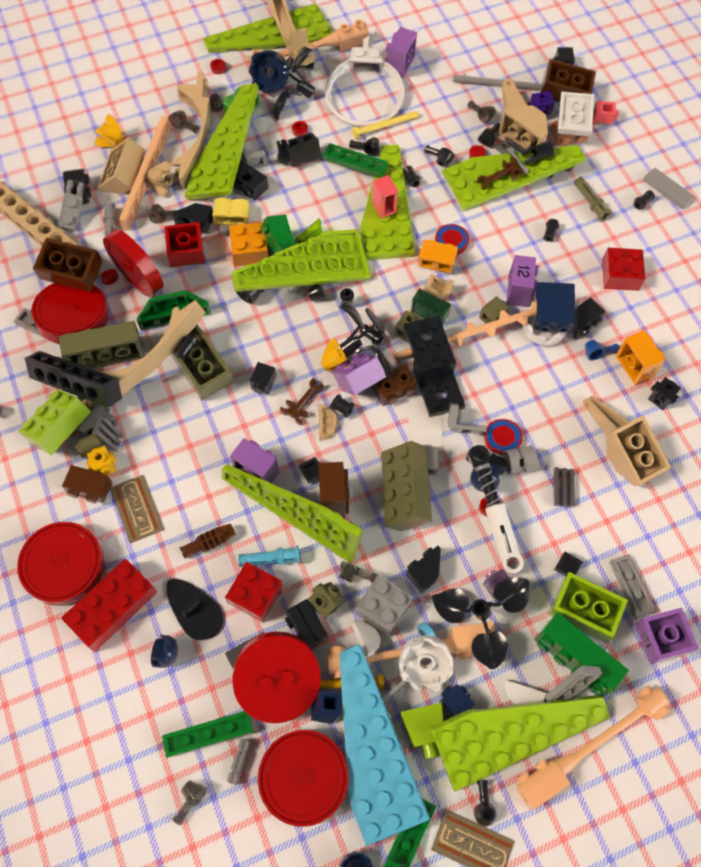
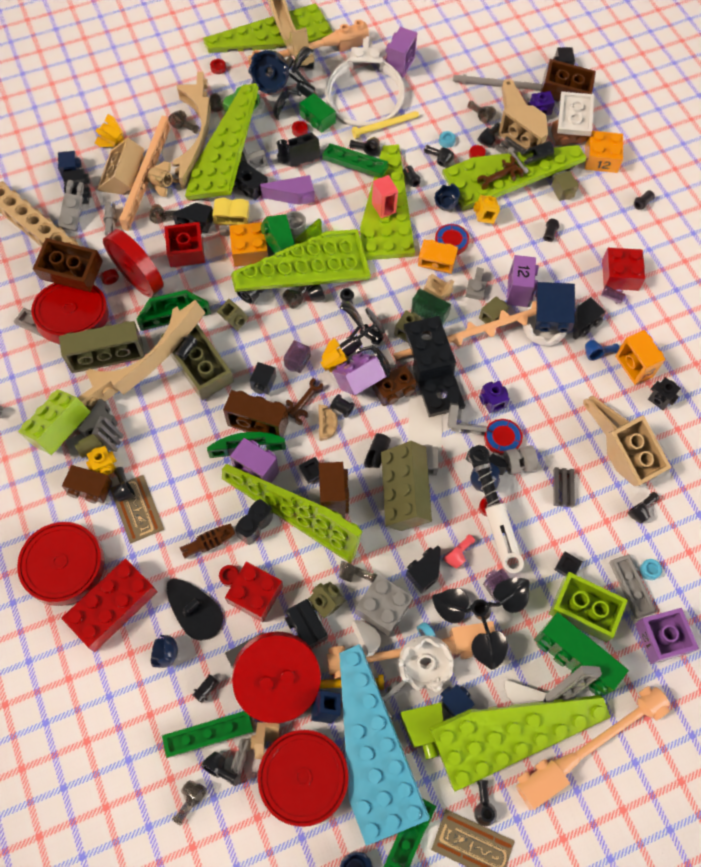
(68, 161): none -> dark blue brick
(73, 378): black brick -> none
(123, 490): none -> black bar
(205, 689): none -> black pin
(215, 764): none -> black bar
(220, 447): none -> green slope
(228, 575): none -> red tile
(233, 314): none -> olive brick
(250, 525): none -> black brick
(255, 414): none -> reddish brown brick
(264, 732): none -> tan bracket
(278, 556): medium azure pin -> none
(293, 190): none -> medium lavender slope
(294, 298): none -> clear smoke bar
(296, 222): none -> light grey wheel
(297, 357): none -> clear purple brick
(317, 113): none -> green brick
(379, 444): none -> black hinge
(447, 139): none -> medium azure tile
(447, 197): none -> dark blue hair
(456, 557): none -> coral bar
(476, 286): none -> light grey plate
(486, 209): none -> yellow brick
(494, 396): none -> dark purple brick
(564, 185): none -> olive brick
(596, 204): olive pin -> none
(604, 112): coral brick -> none
(604, 151): none -> light orange brick
(613, 294): none -> clear purple pin
(640, 512): none -> black bar
(650, 569): none -> medium azure tile
(668, 188): light grey tile -> none

